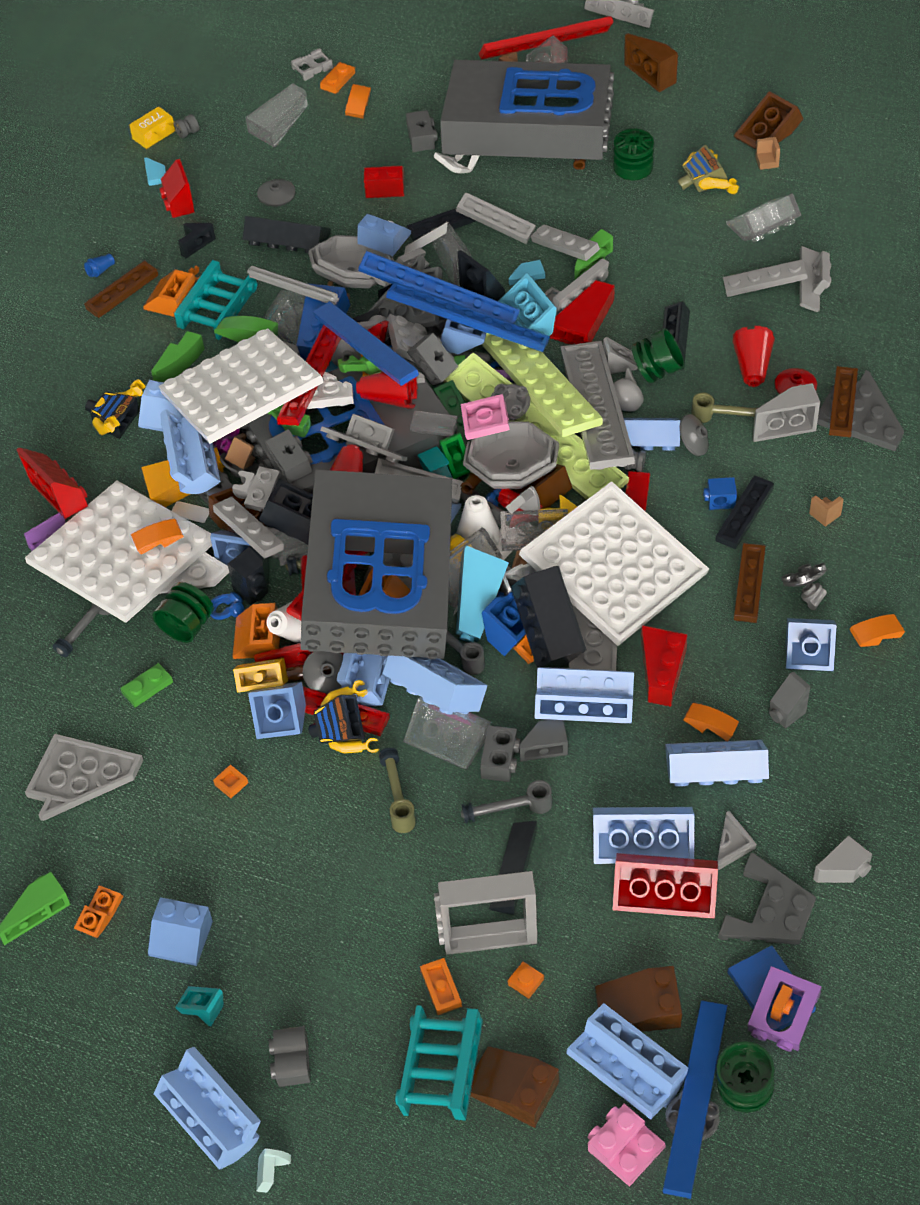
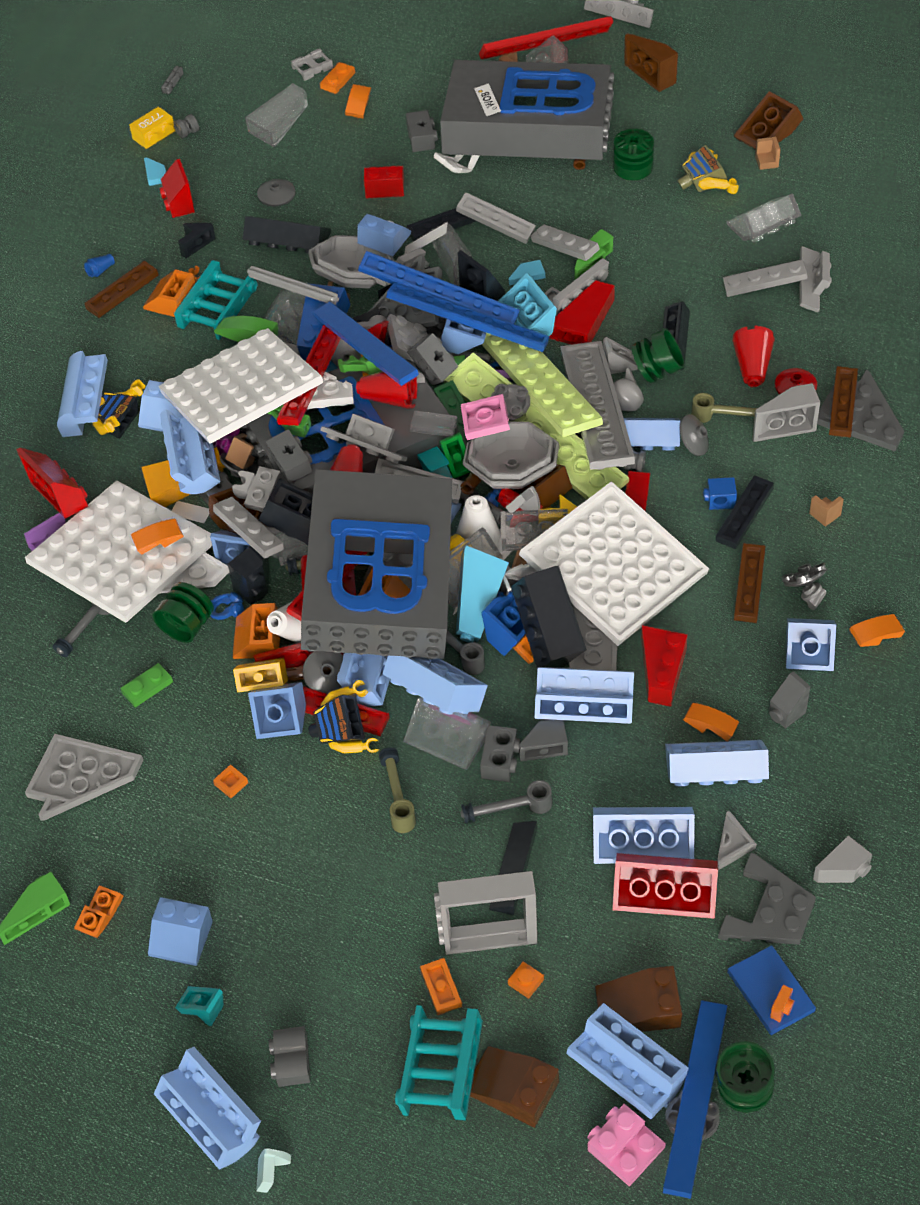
(81, 393): none -> light blue brick
(172, 80): none -> dark grey axle
(178, 357): bright green slope -> none
(487, 99): none -> white sticker
(791, 1037): medium lavender panel -> none

